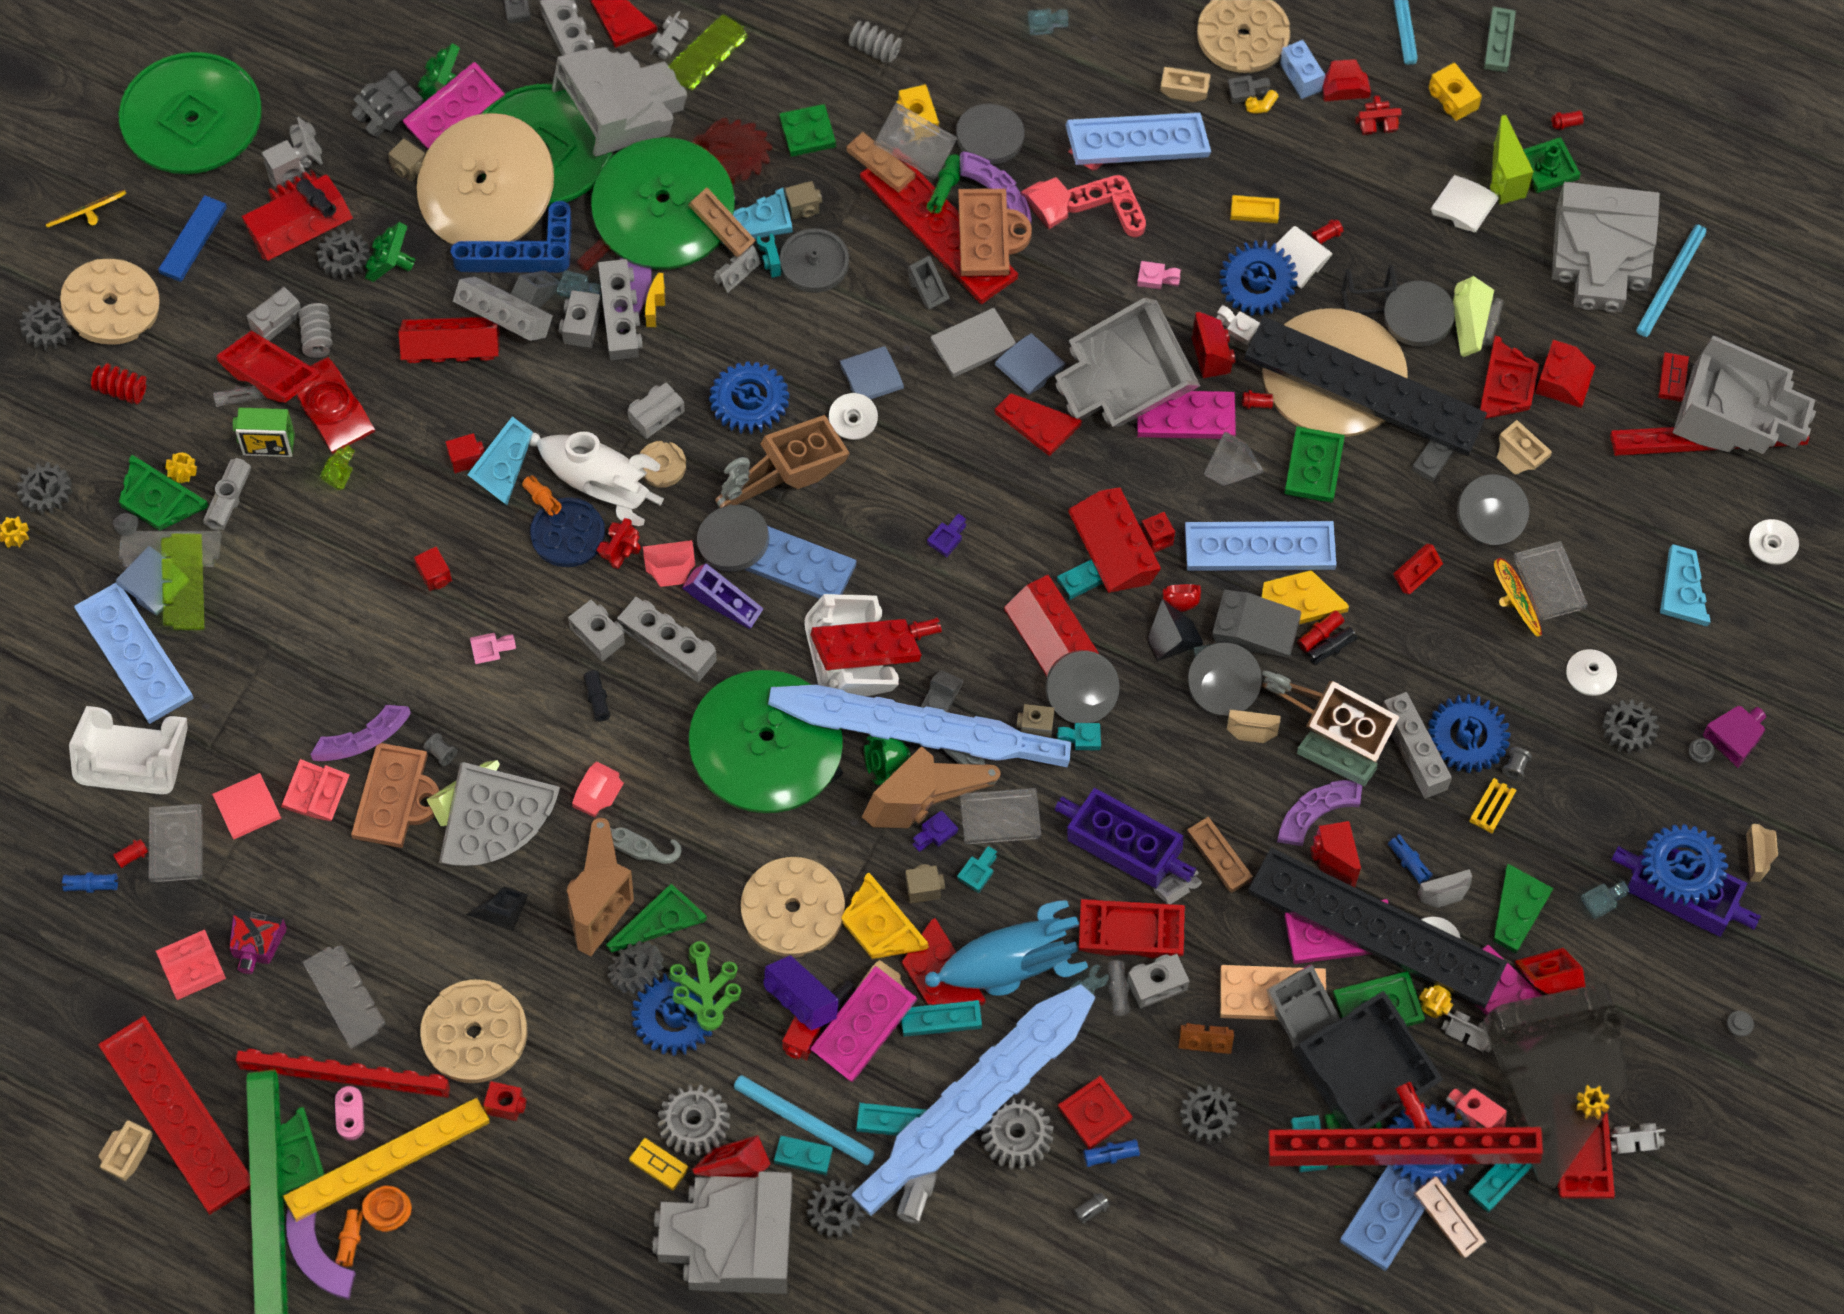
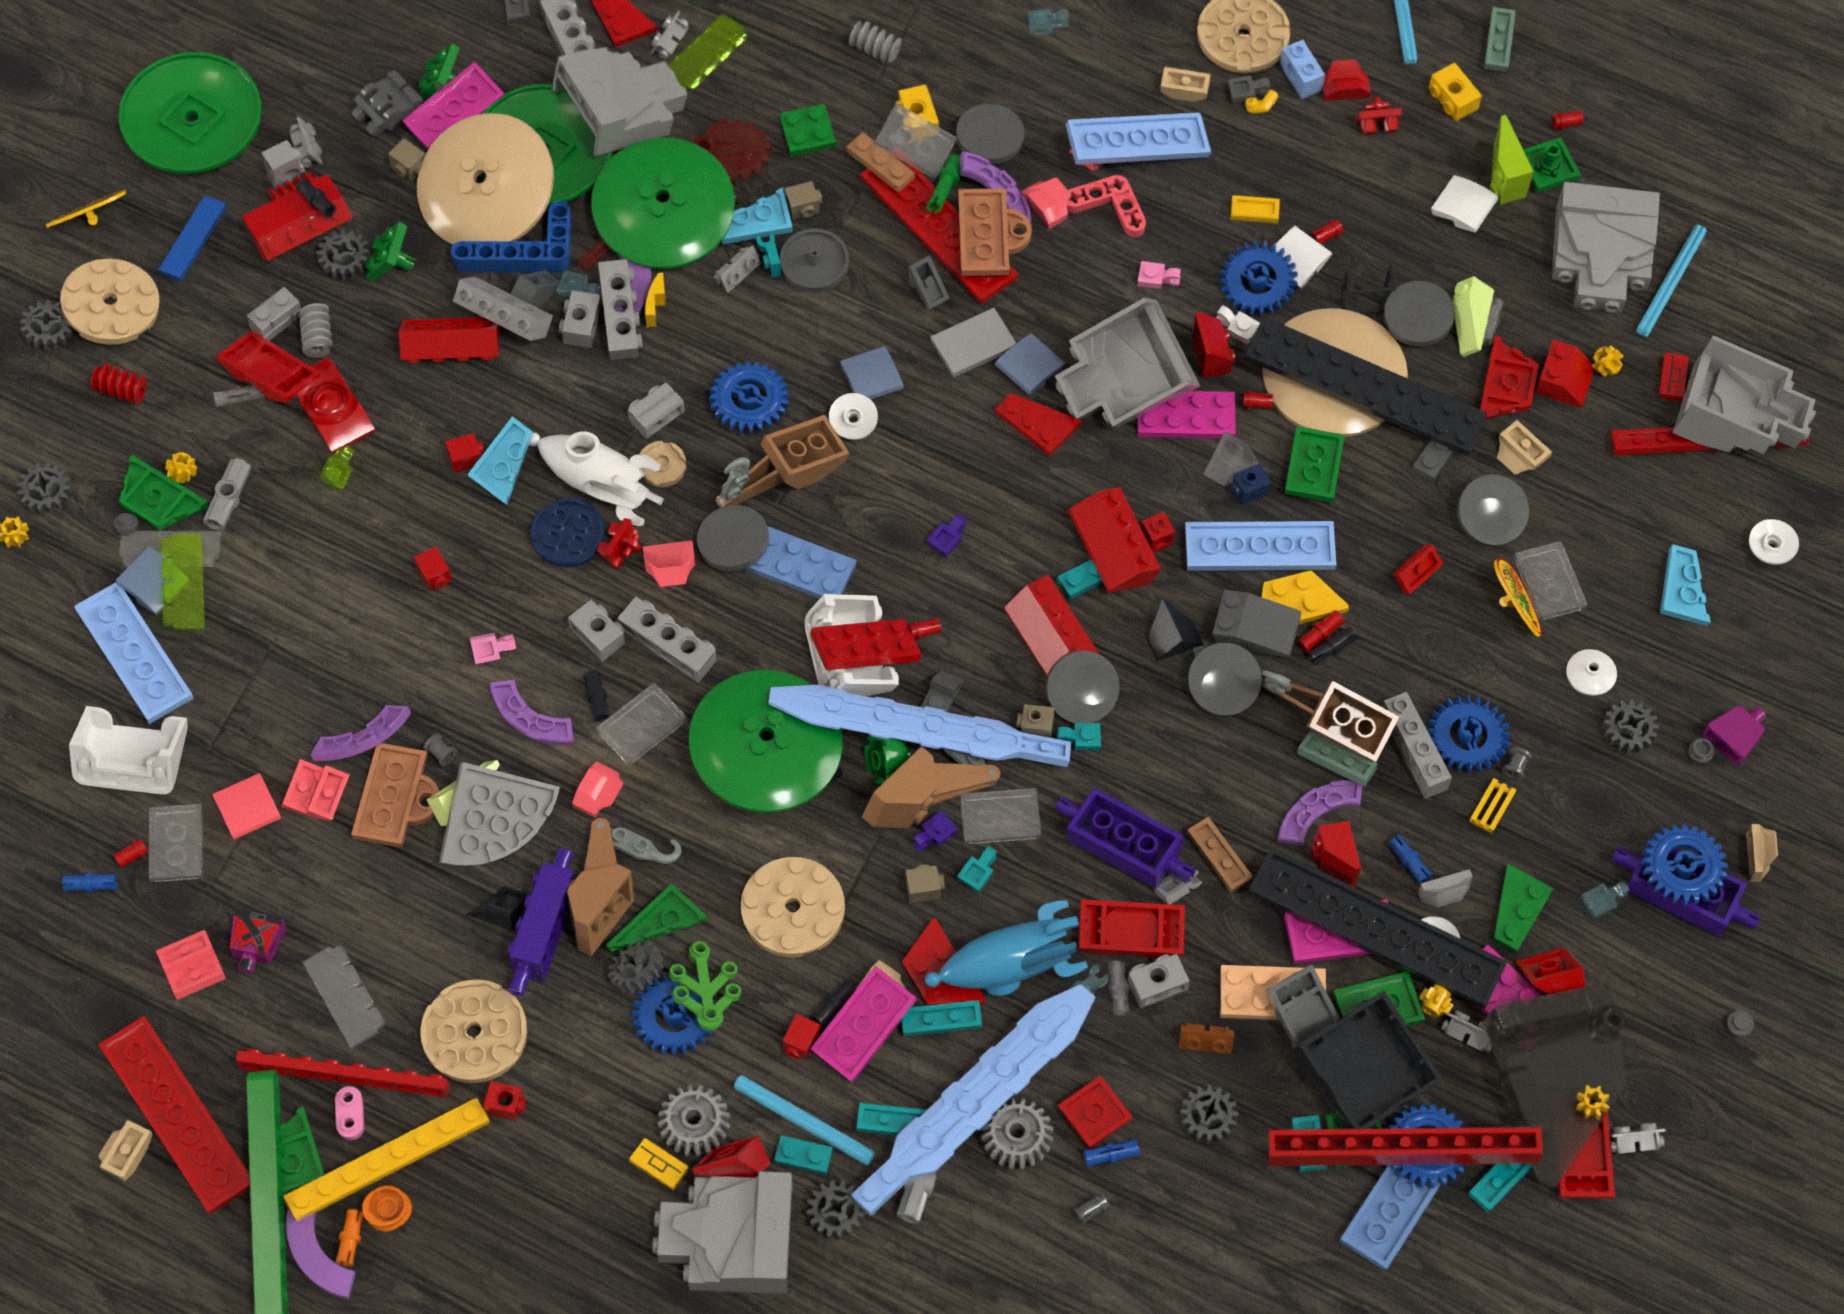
(264, 432): piece -> none
(526, 721): none -> medium lavender tile
(541, 495): orange pin -> none
(541, 924): none -> dark purple brick
(641, 724): none -> clear tile
(721, 222): medium nougat plate -> none
(722, 596): dark purple slope -> none
(801, 992): dark purple brick -> none
(880, 923): yellow wing -> none
(1183, 596): red hair -> none
(1251, 484): none -> dark blue brick
(1253, 726): tan slope -> none
(1413, 1106): red pin -> none
(1449, 1217): plate -> none
(1476, 1110): coral torso -> none
(1607, 360): none -> yellow gear

